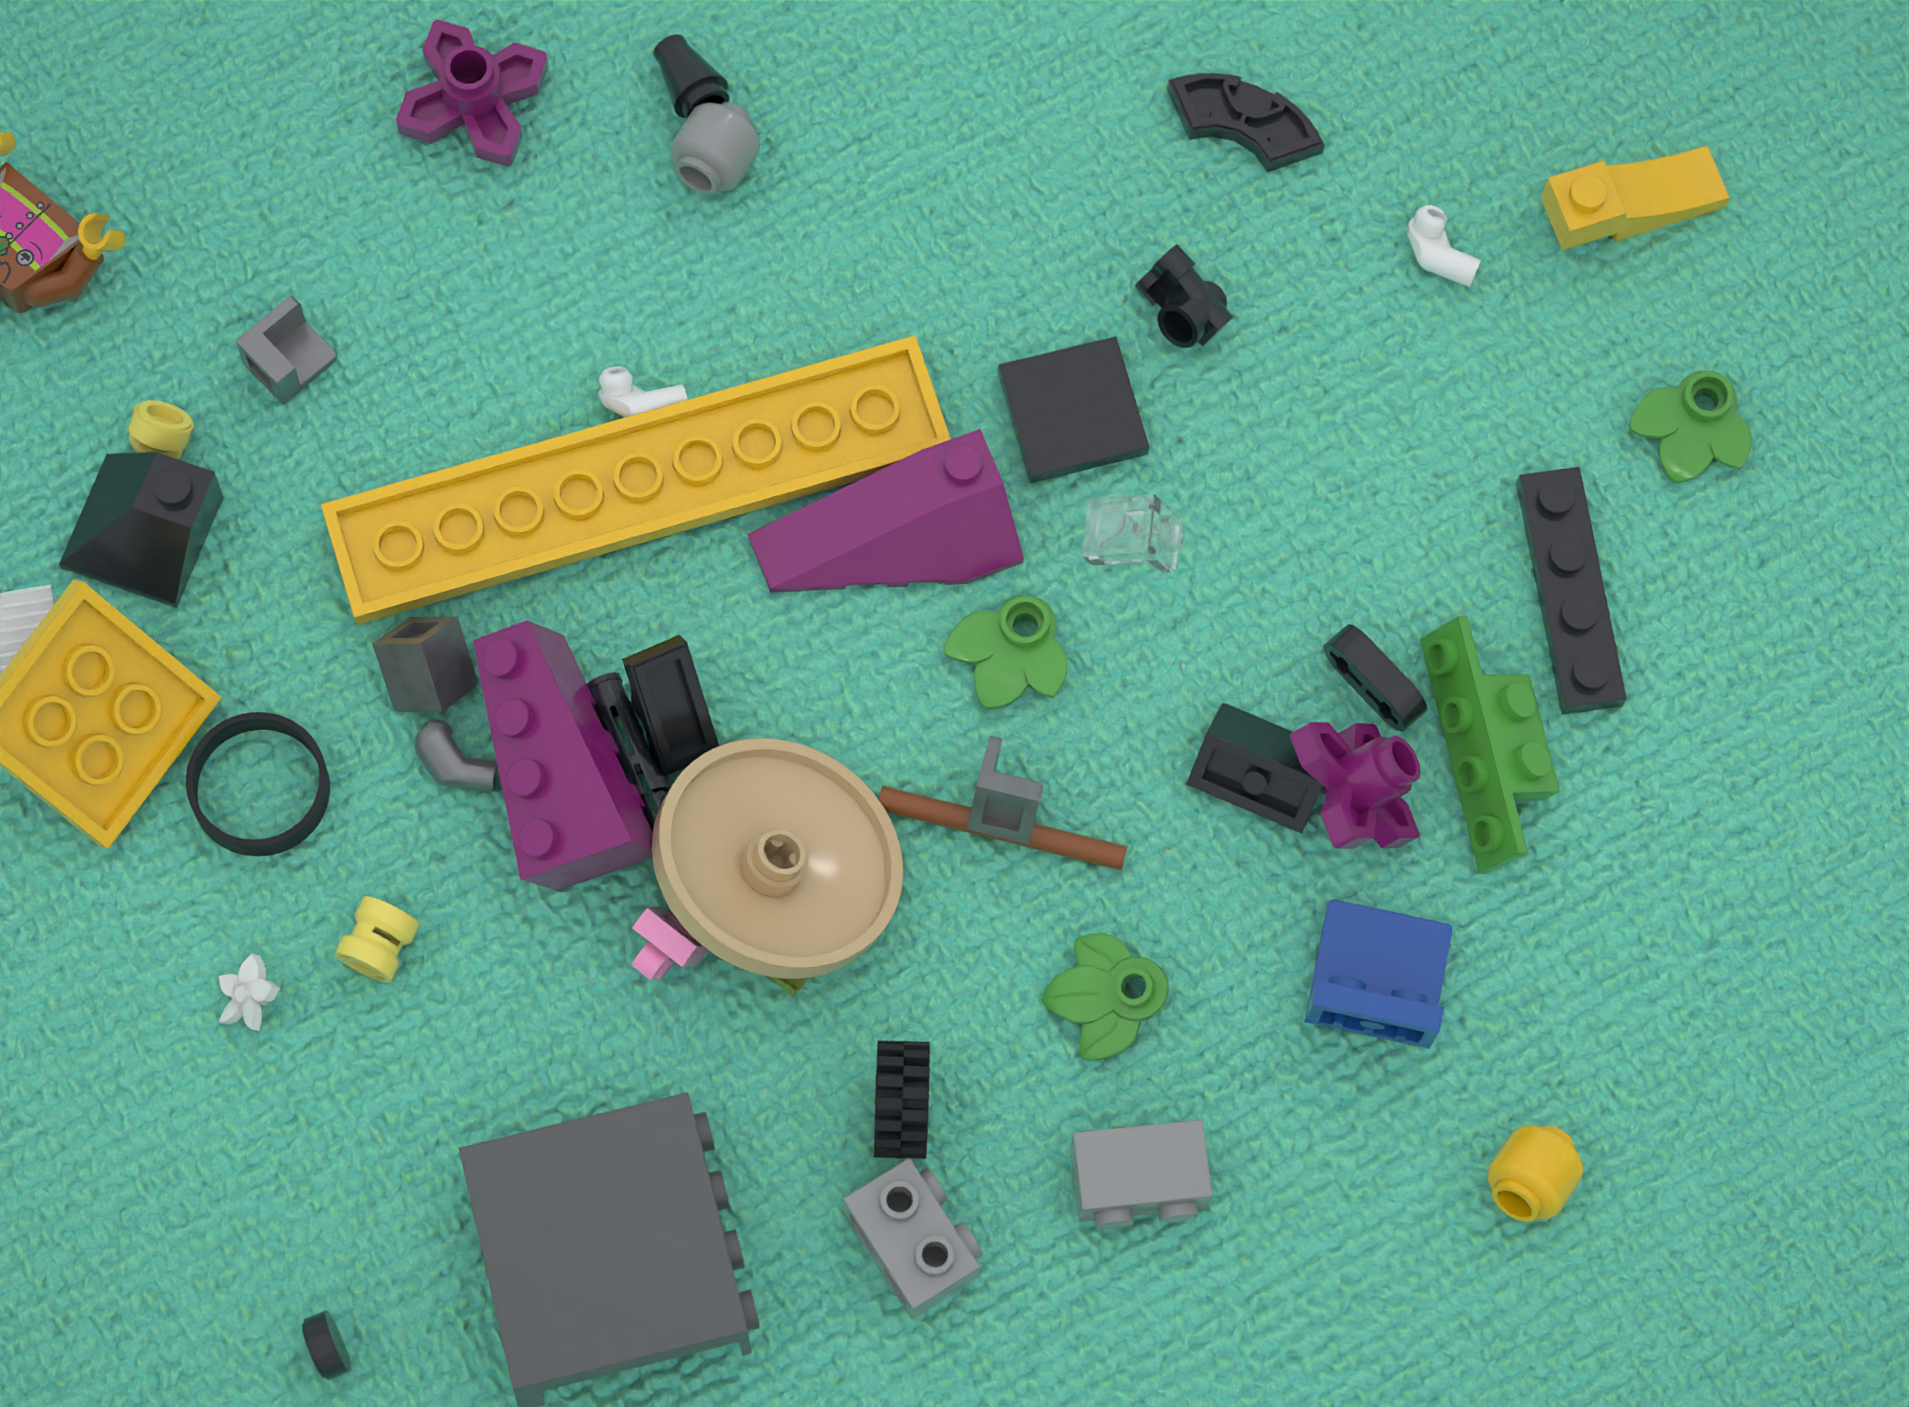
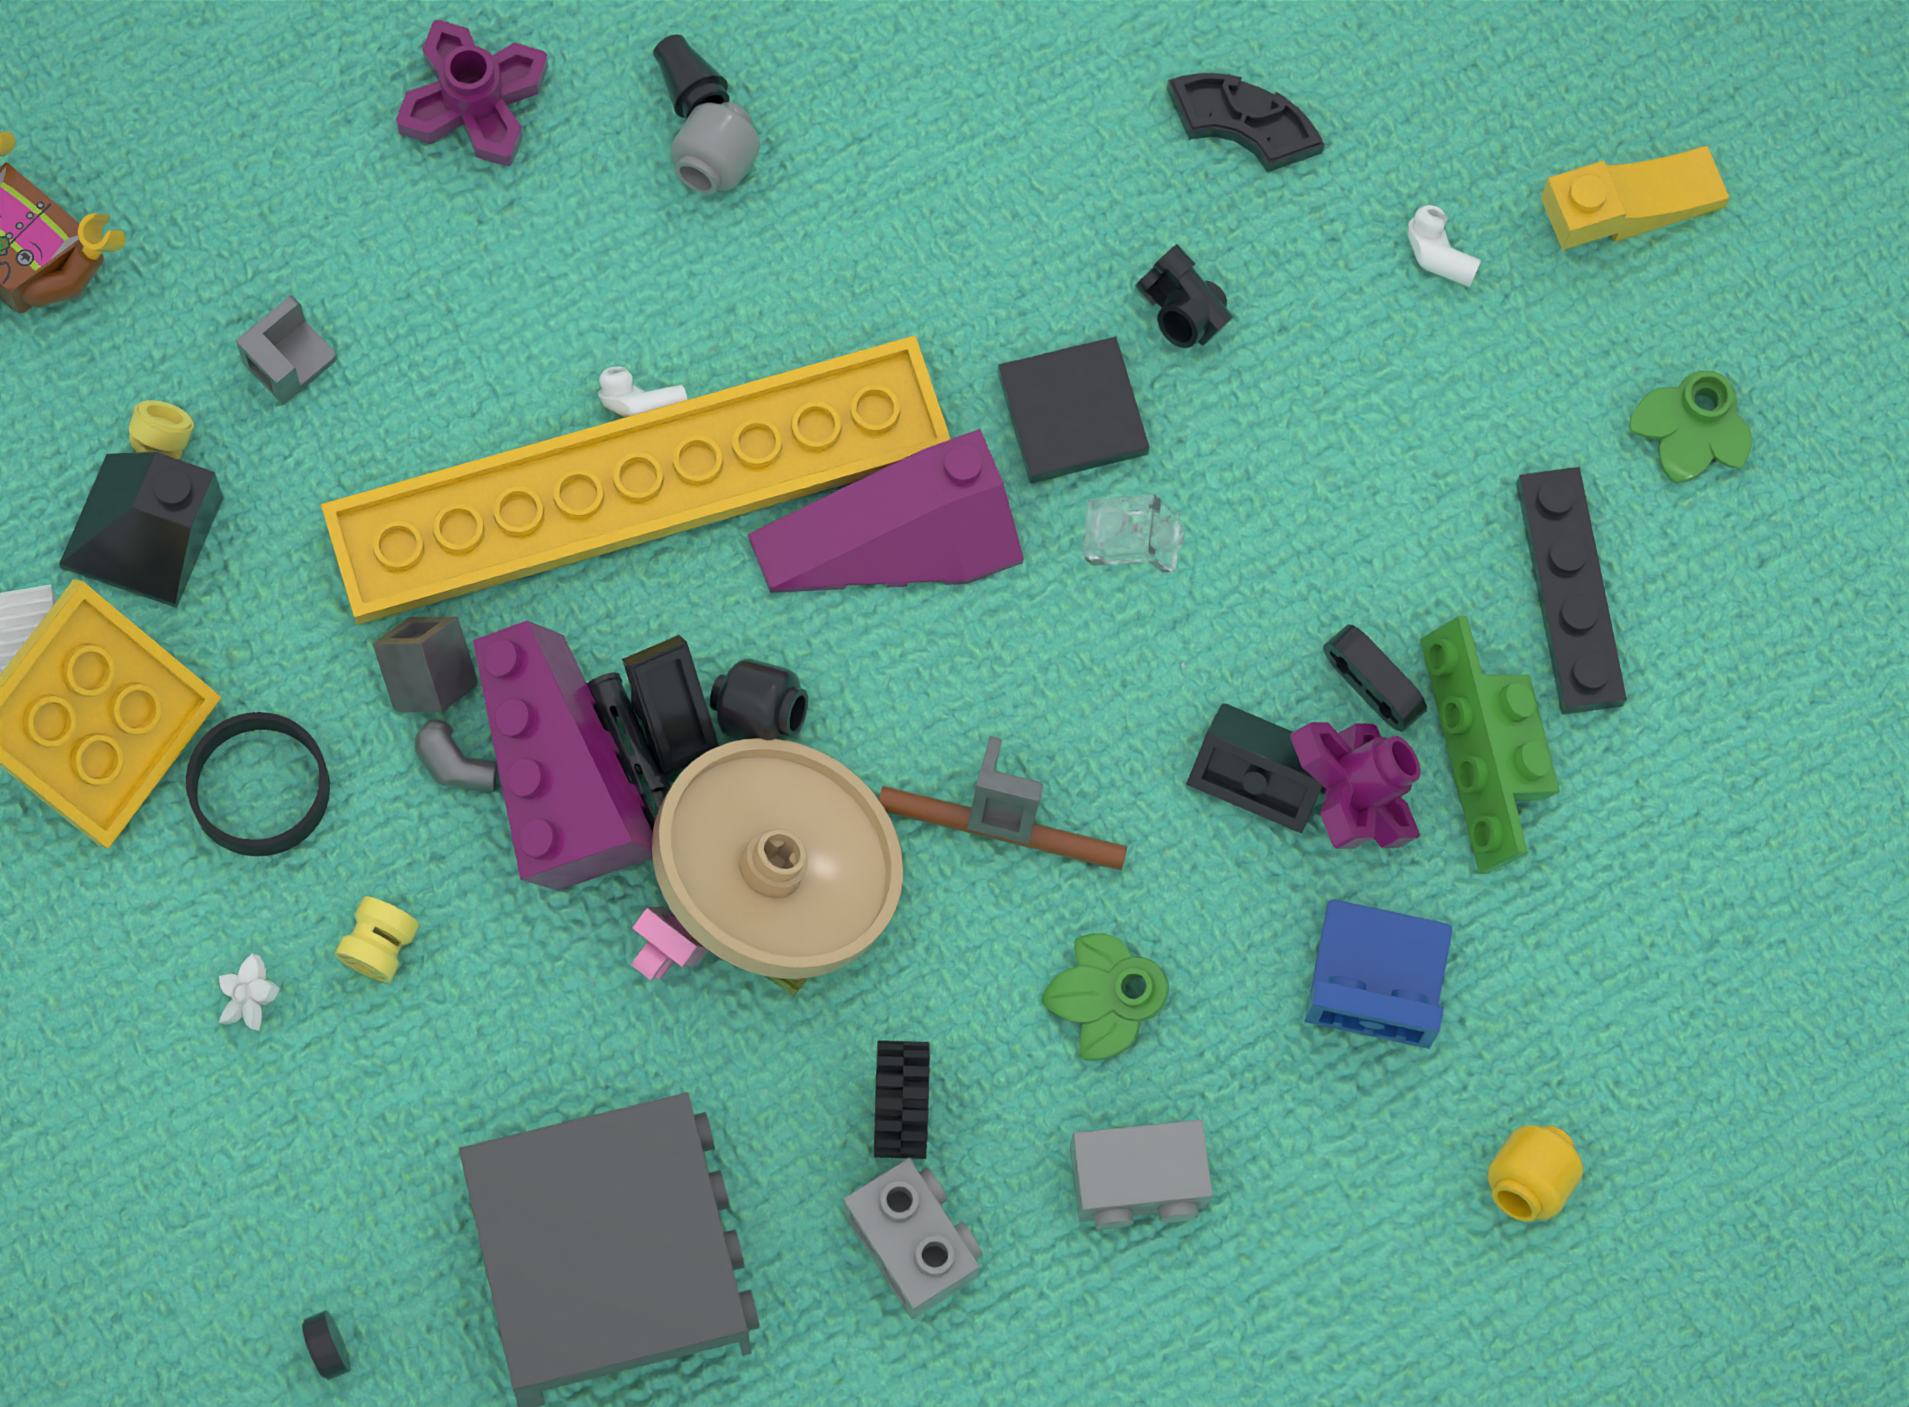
(759, 701): none -> black head
(1005, 659): bright green plate -> none

